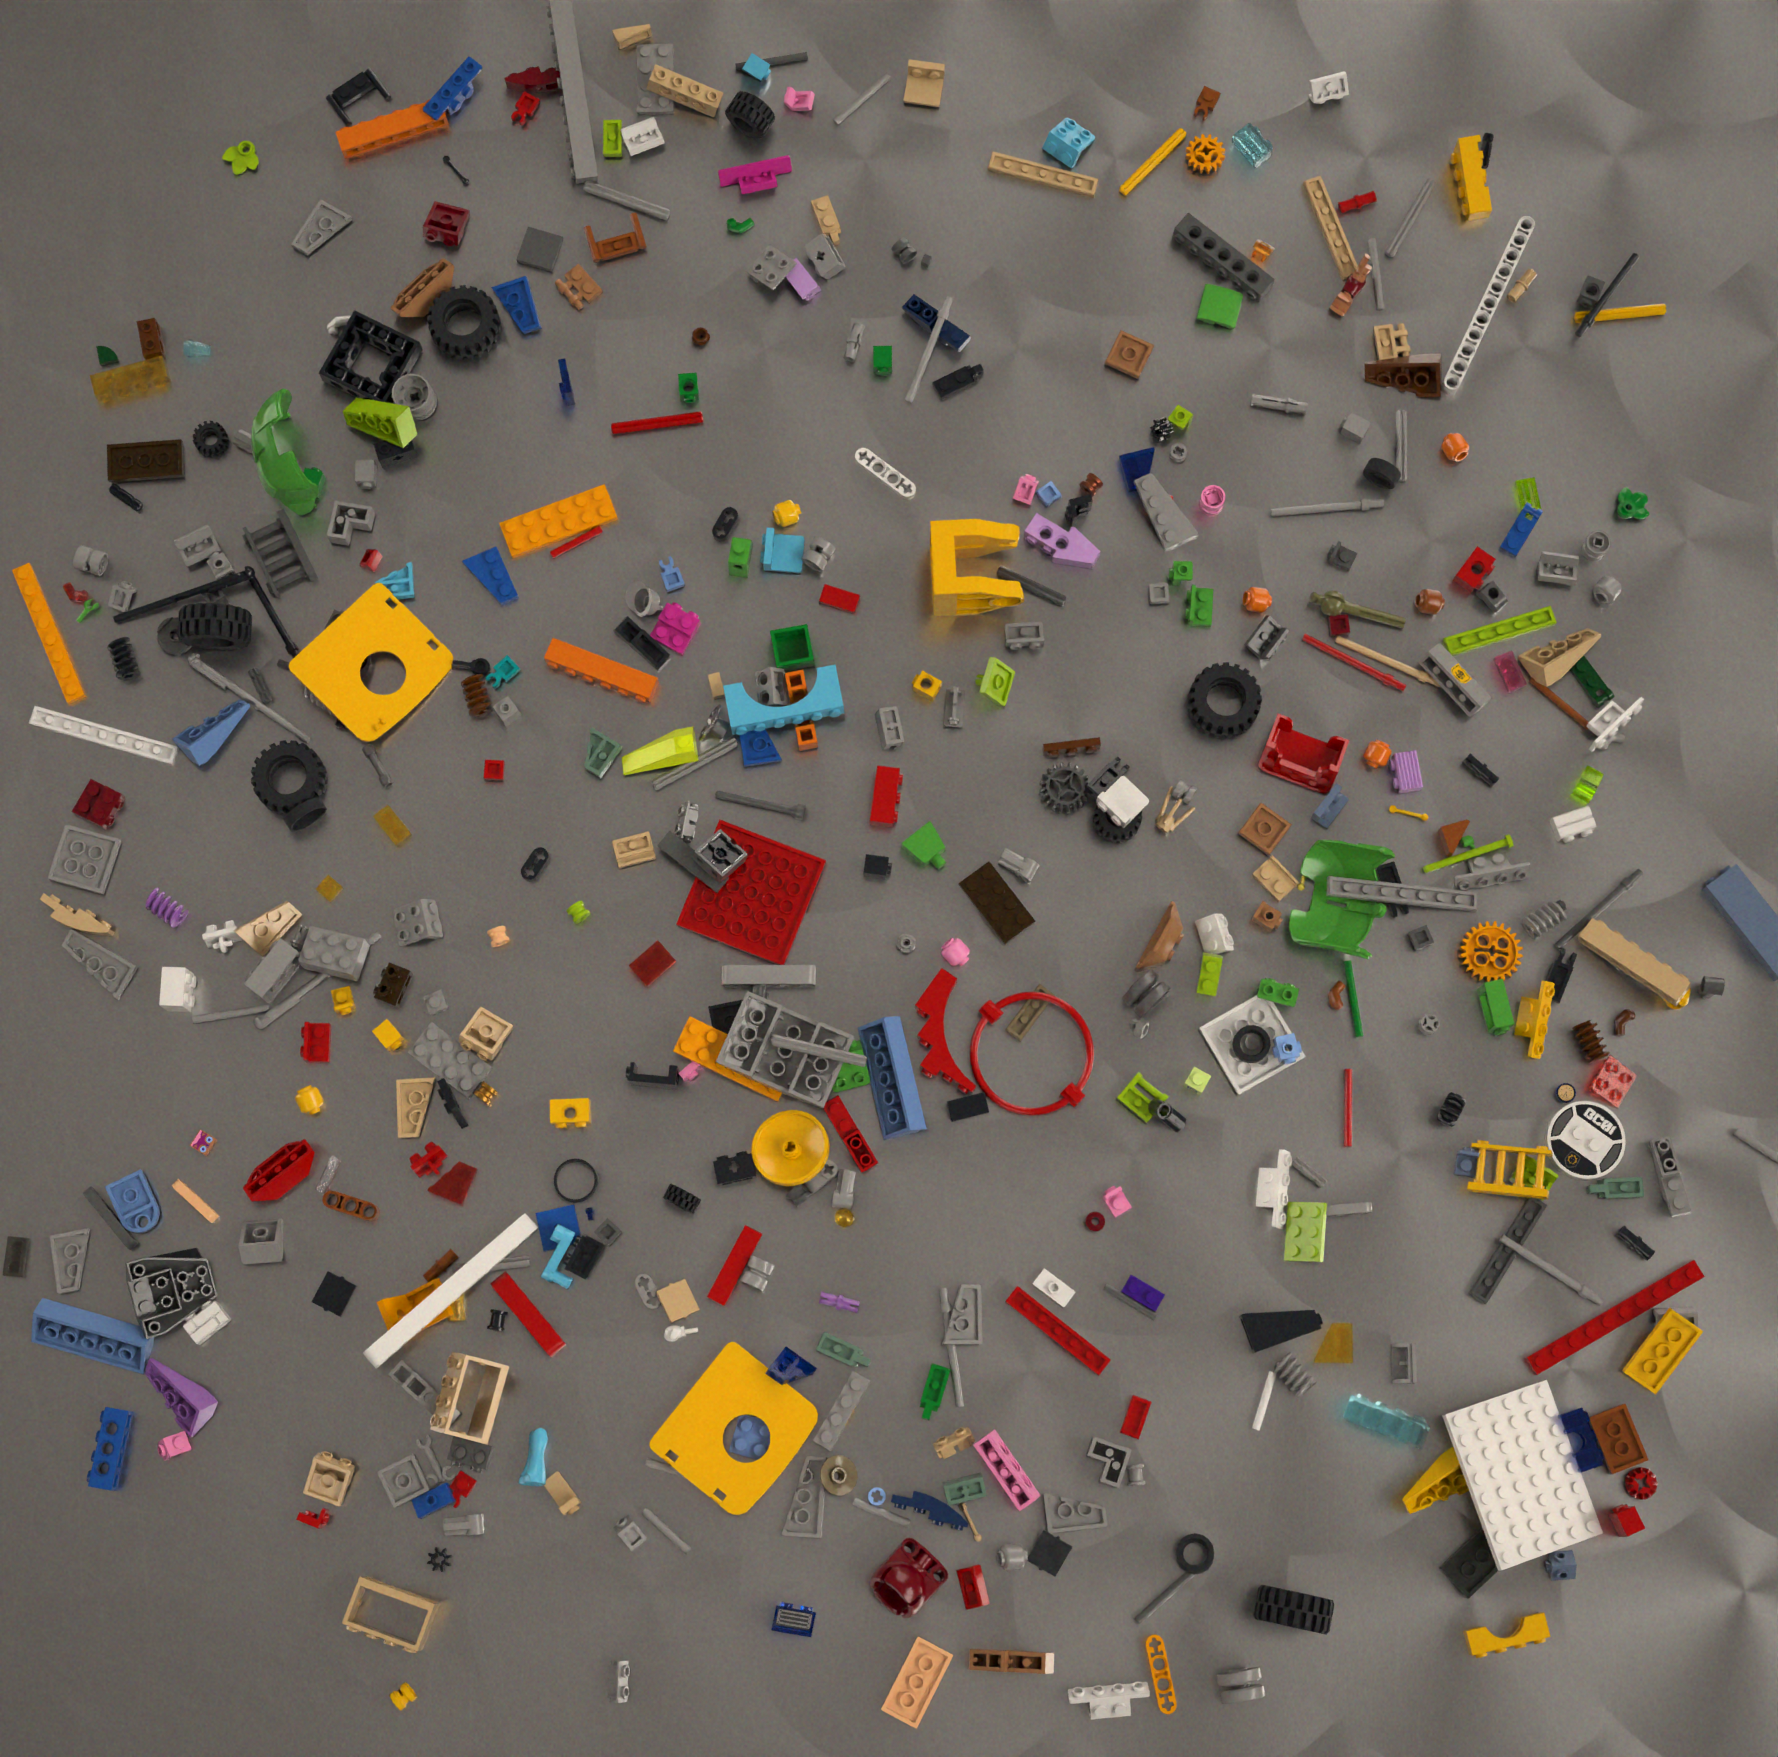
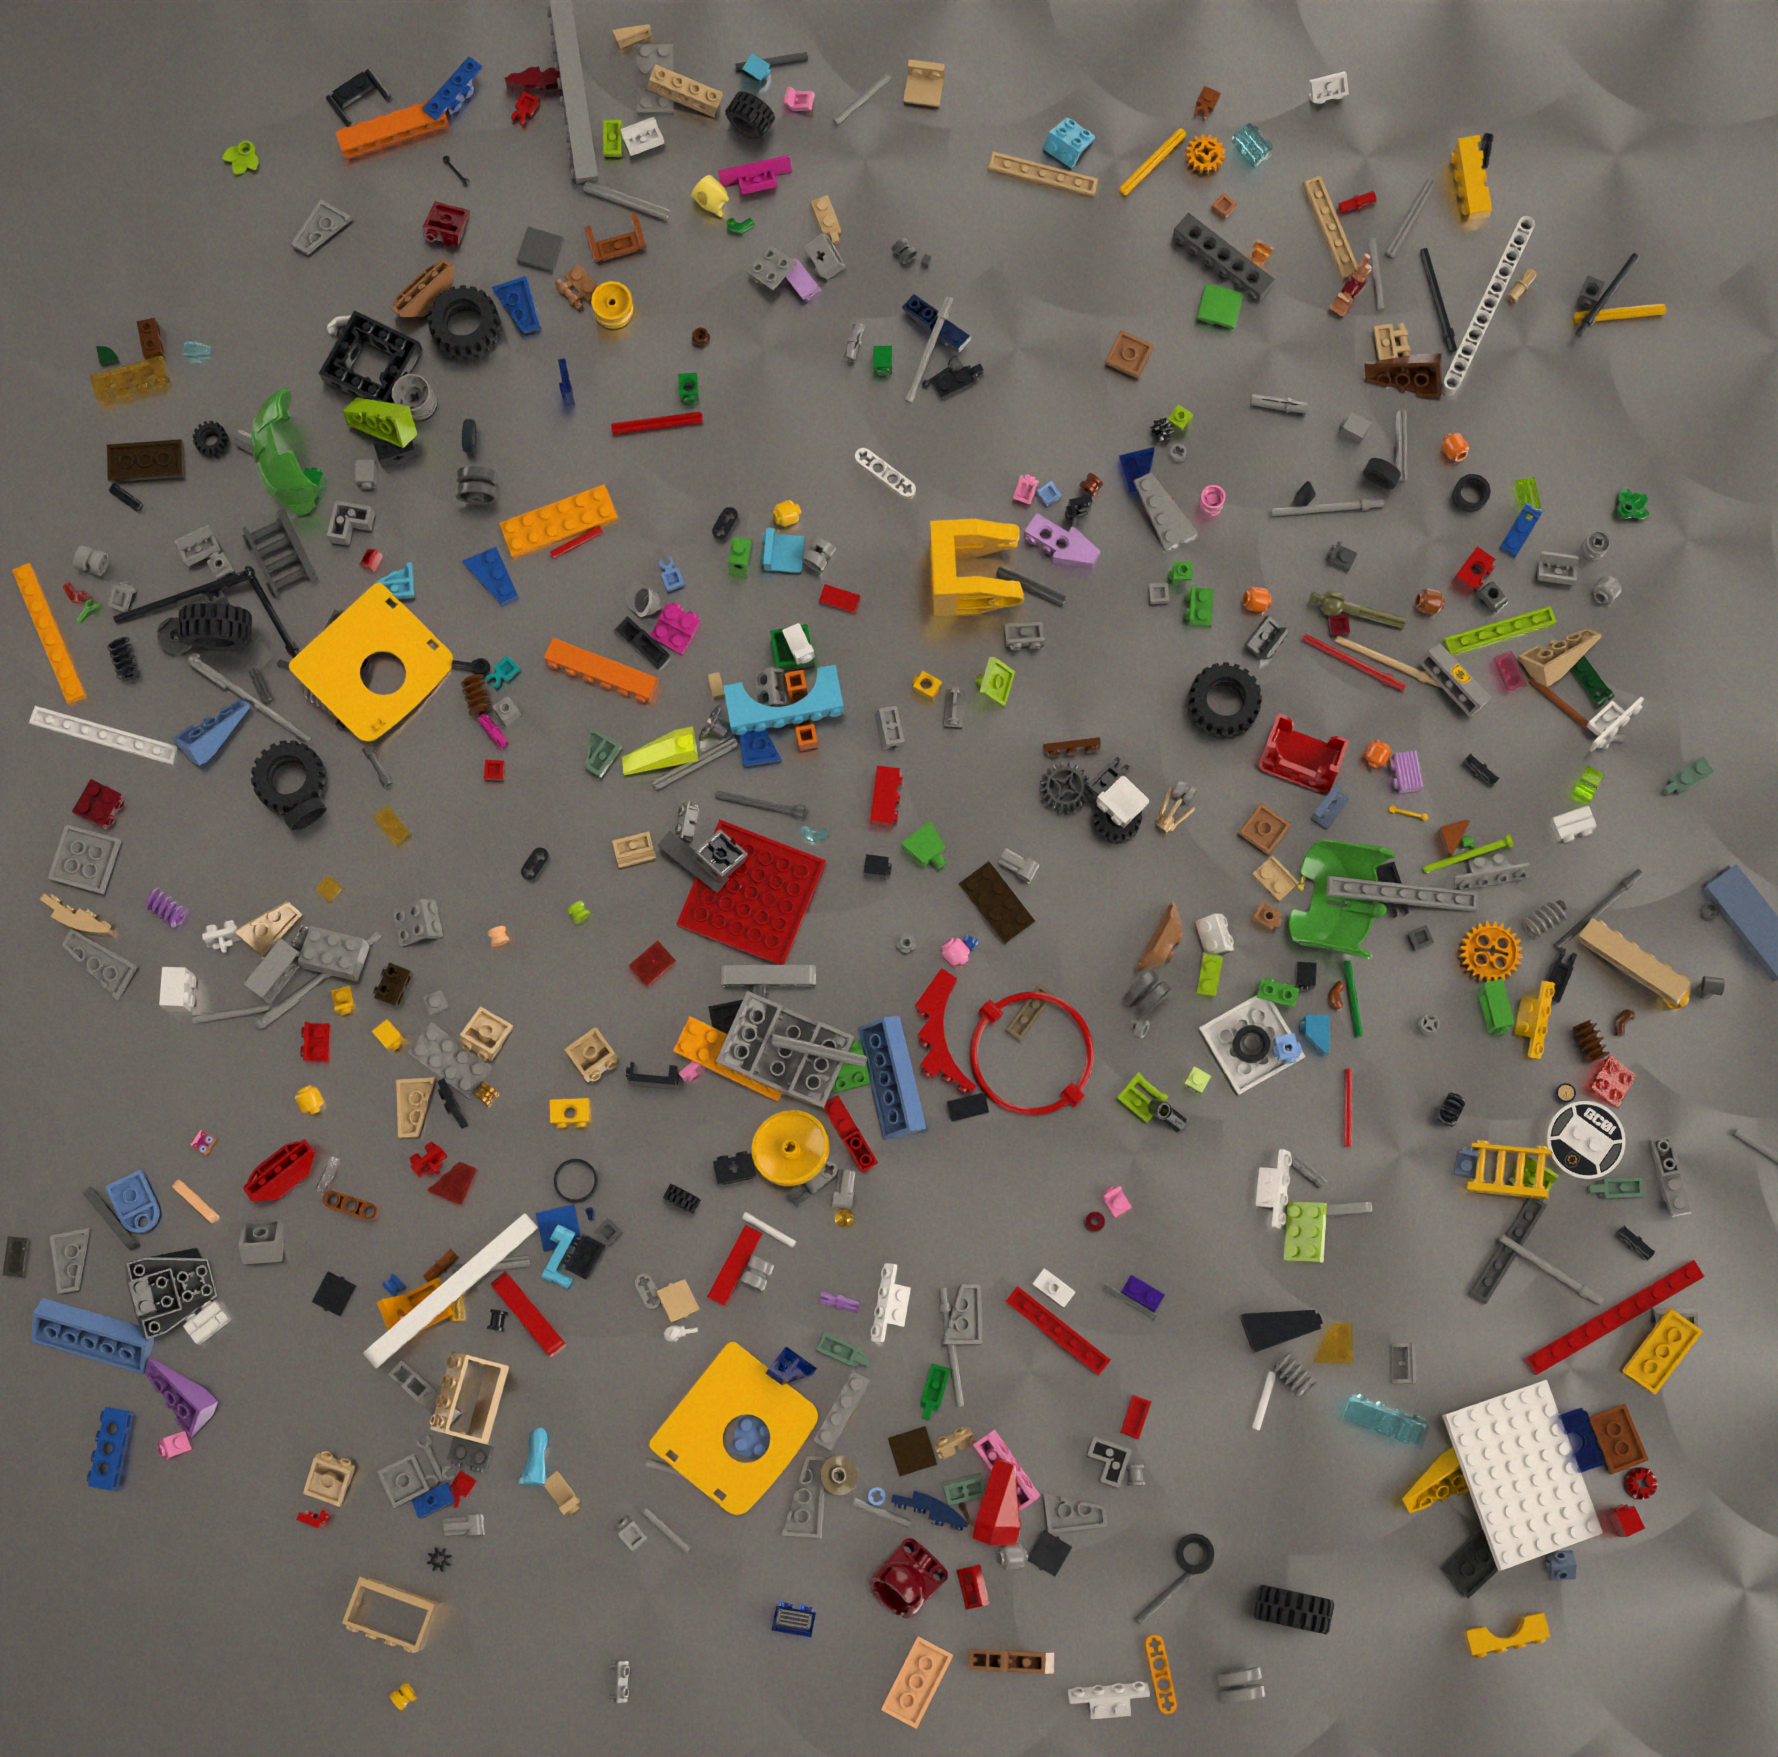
(394, 1285): none -> blue wheel
(469, 436): none -> black bush
(476, 485): none -> dark grey wheel
(493, 730): none -> dark pink axle
(592, 1055): none -> tan plate
(612, 305): none -> yellow wheel
(712, 195): none -> light yellow piece
(768, 1229): none -> white bar
(798, 644): none -> white bracket
(813, 836): none -> clear light blue arm
(891, 1303): none -> white bracket
(912, 1451): none -> dark brown tile
(954, 364): none -> hinge
(970, 942): none -> blue hinge
(998, 1515): none -> red wedge
(1224, 205): none -> nougat tile
(1305, 494): none -> black slope
(1305, 976): none -> black brick
(1317, 1032): none -> dark azure slope
(1448, 332): none -> black bar
(1476, 479): none -> black tyre
(1688, 776): none -> sand green hinge
(1713, 906): none -> dark grey bush

